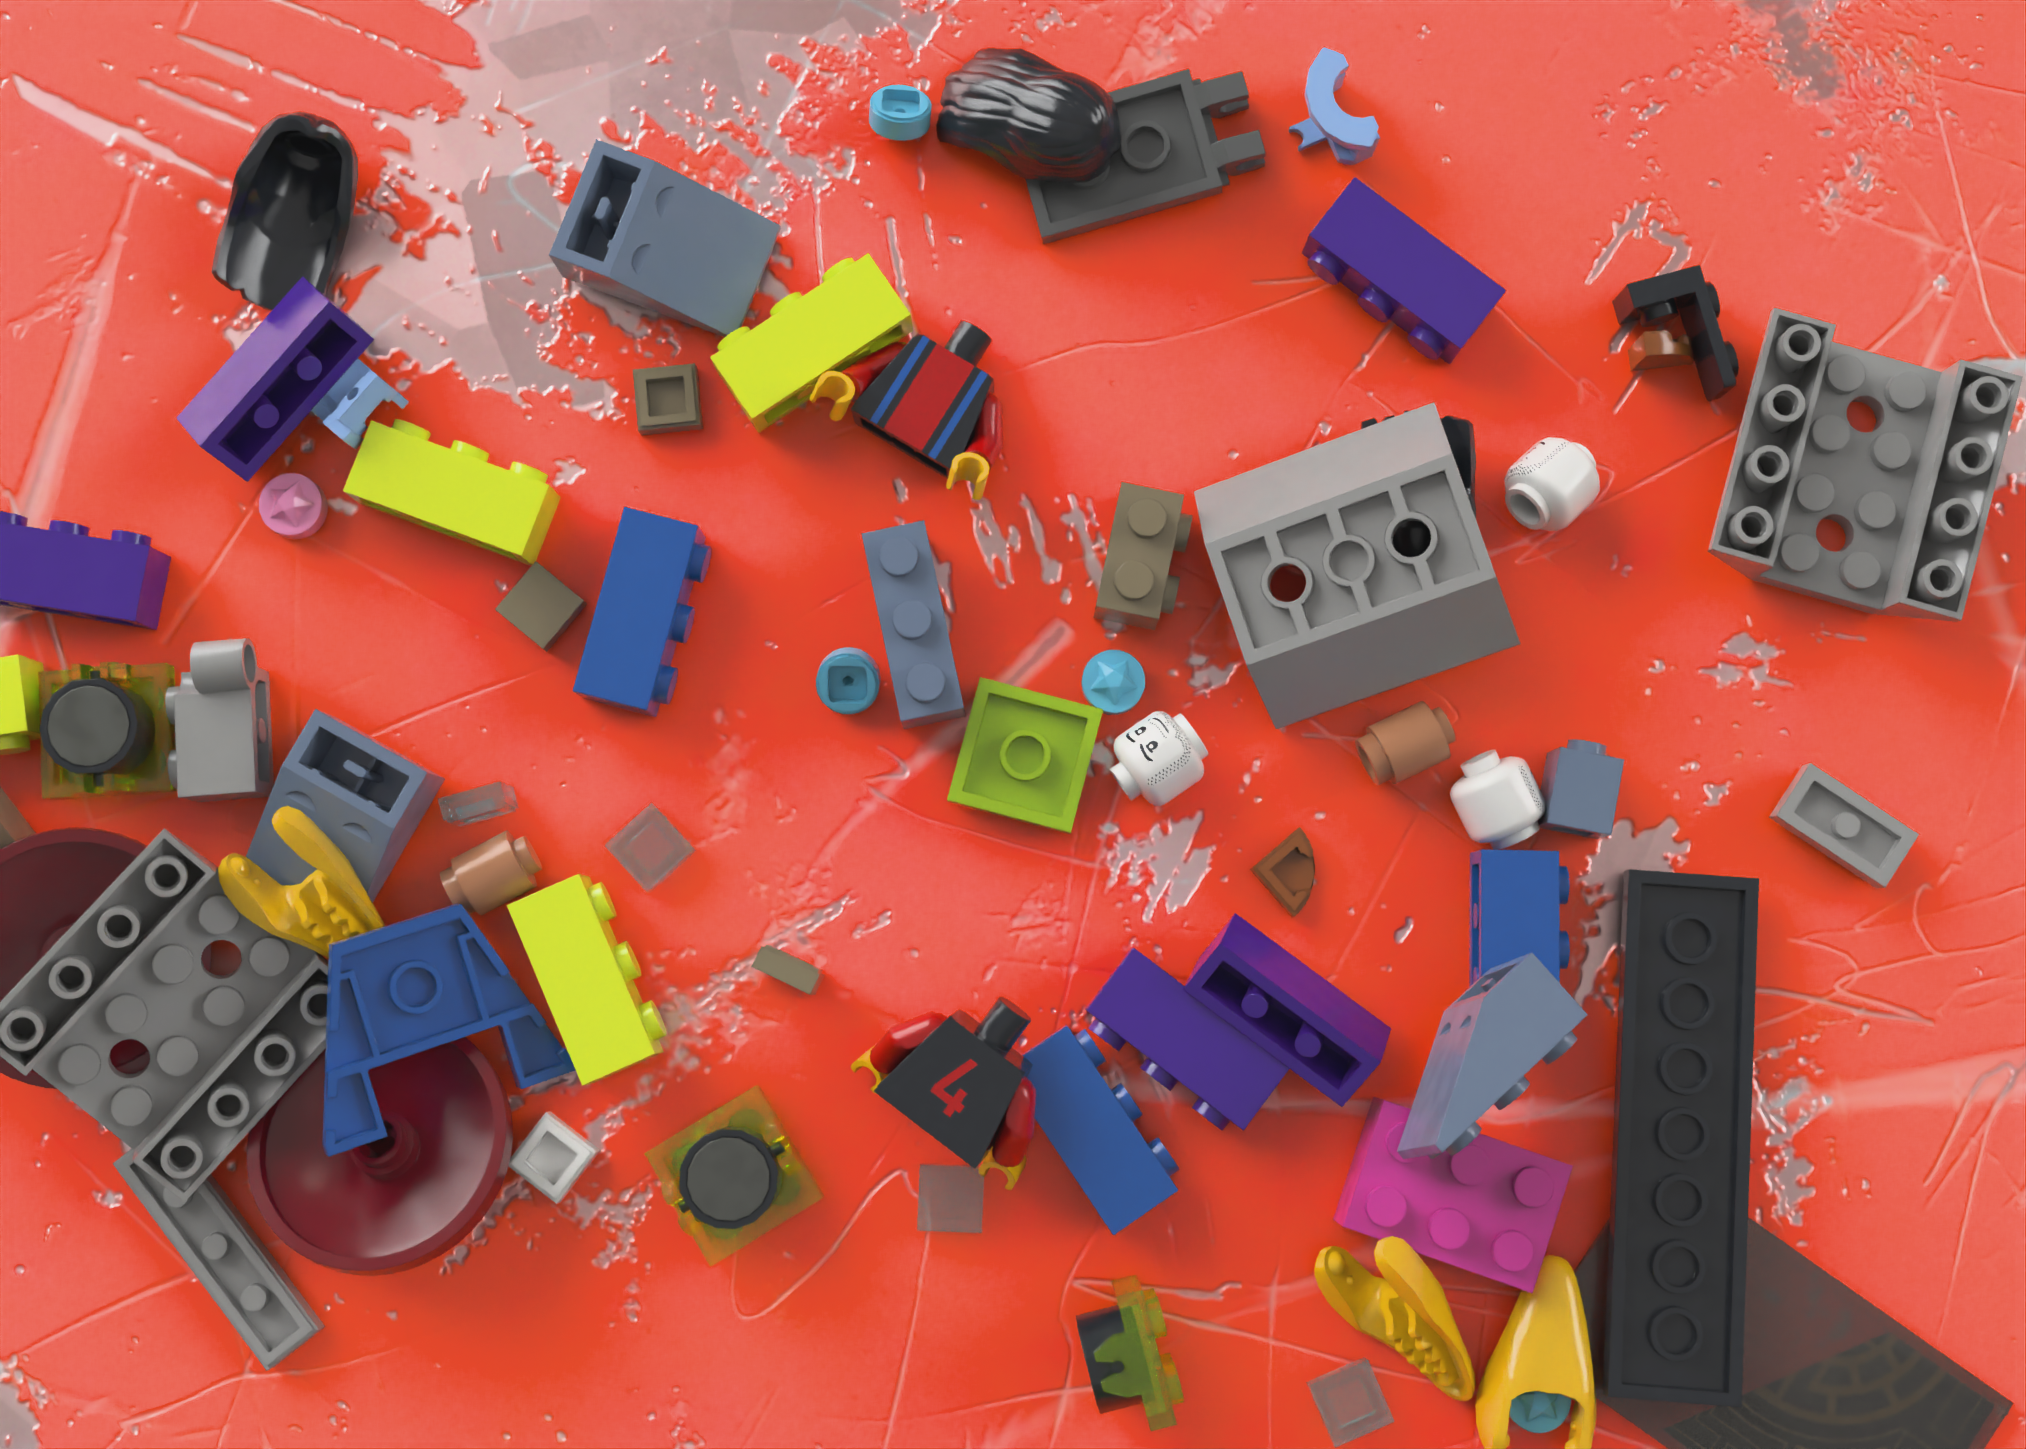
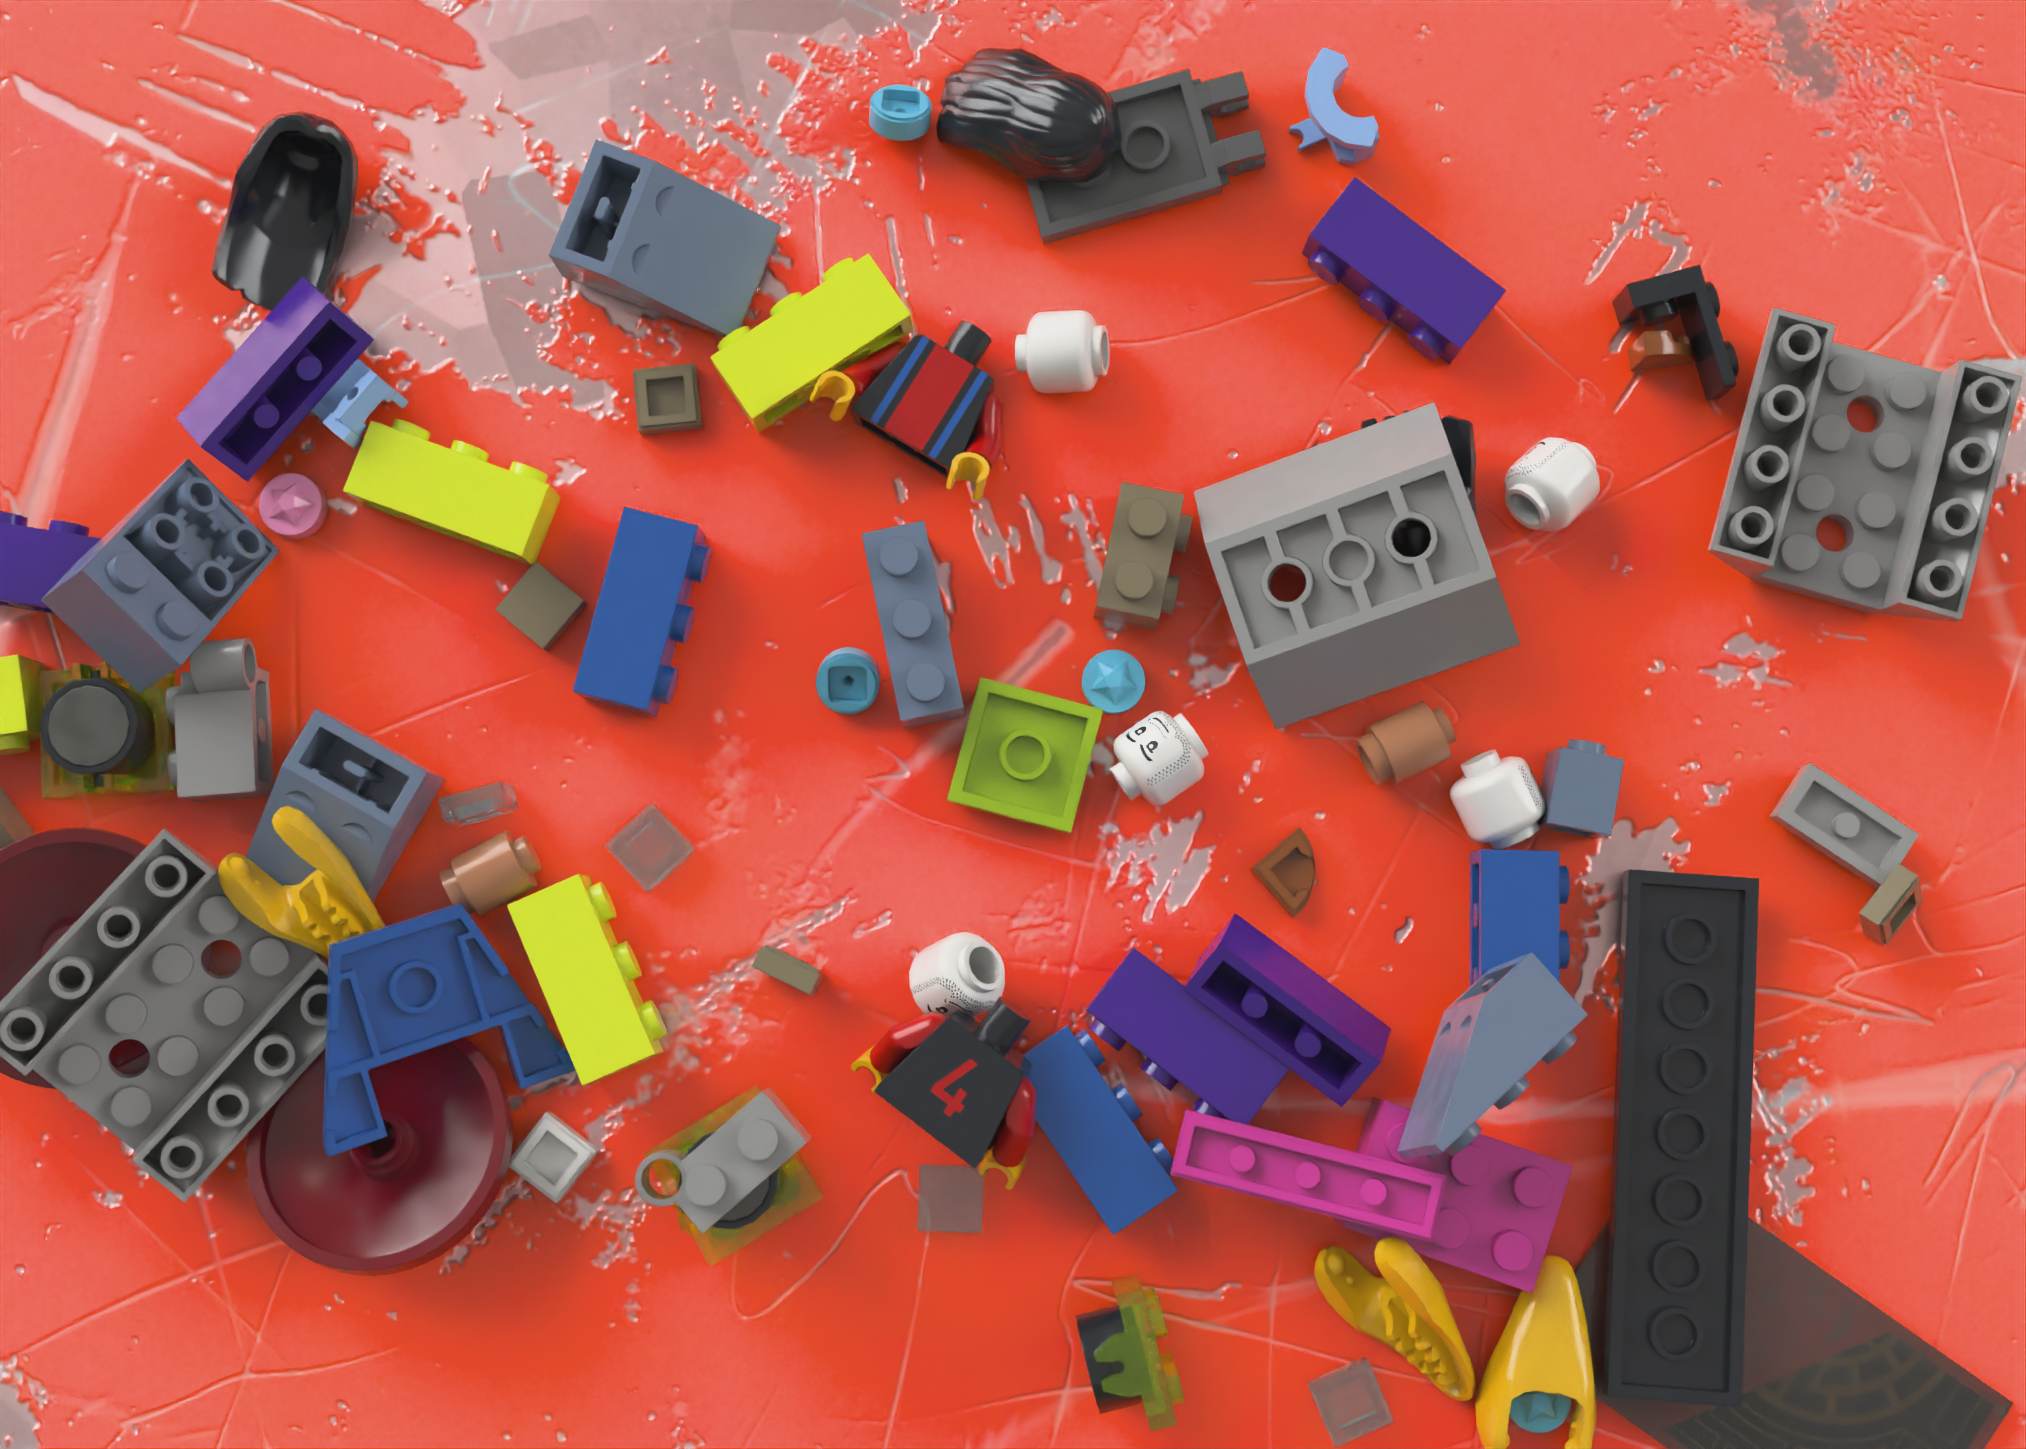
(162, 577): none -> sand blue slope
(229, 1263): light grey tile -> none
(729, 1160): none -> light grey hinge
(956, 975): none -> white head
(1063, 351): none -> white head
(1309, 1175): none -> dark pink tile
(1891, 905): none -> tile

